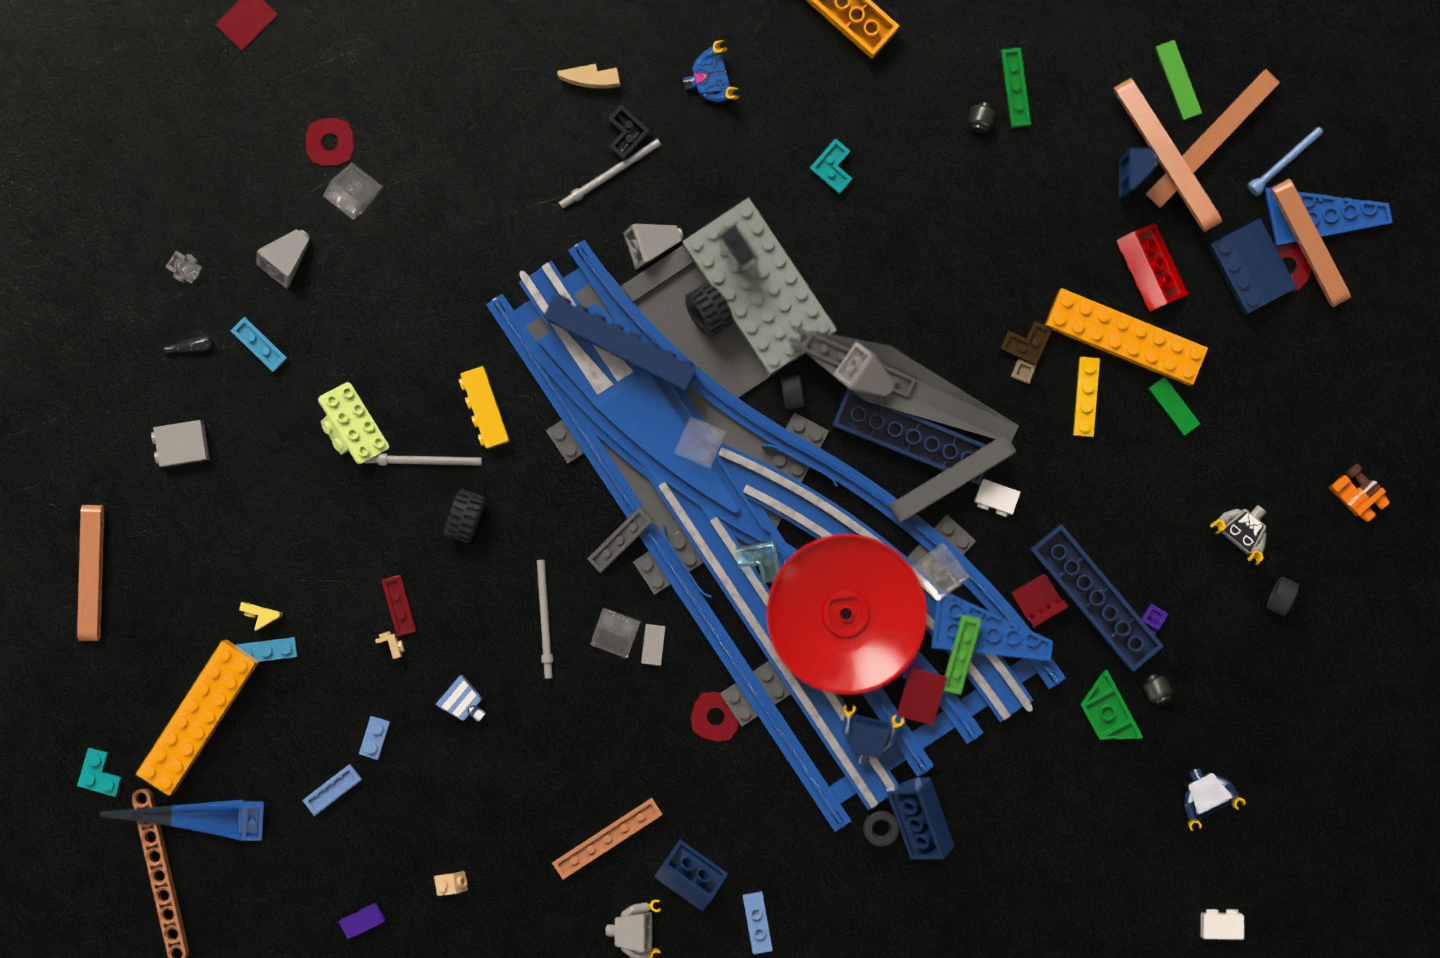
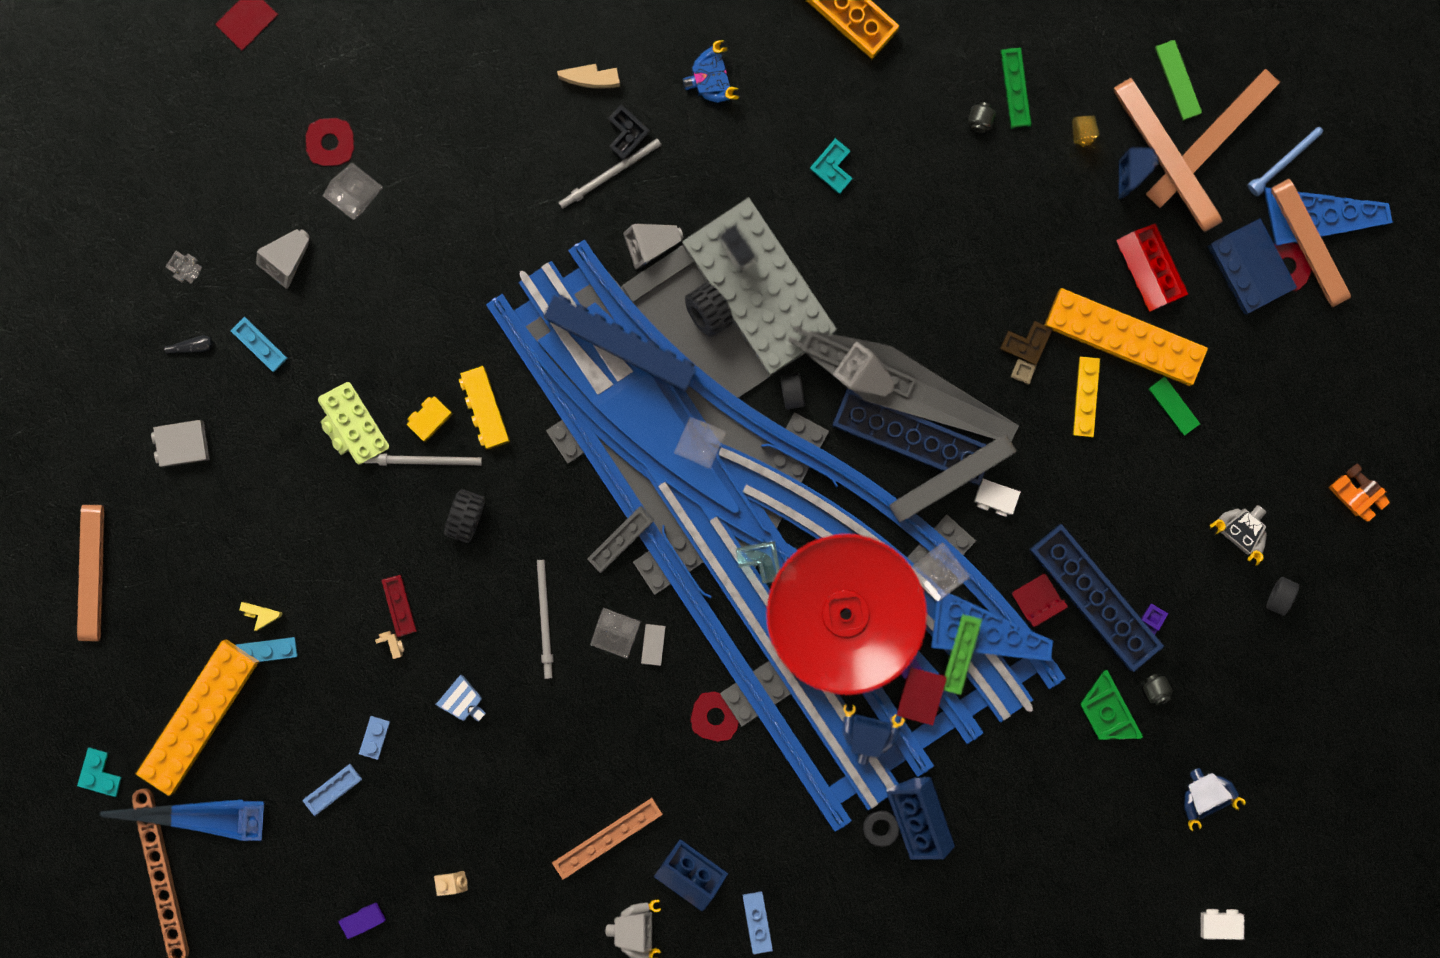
(429, 418): none -> yellow brick
(1085, 130): none -> clear yellow slope

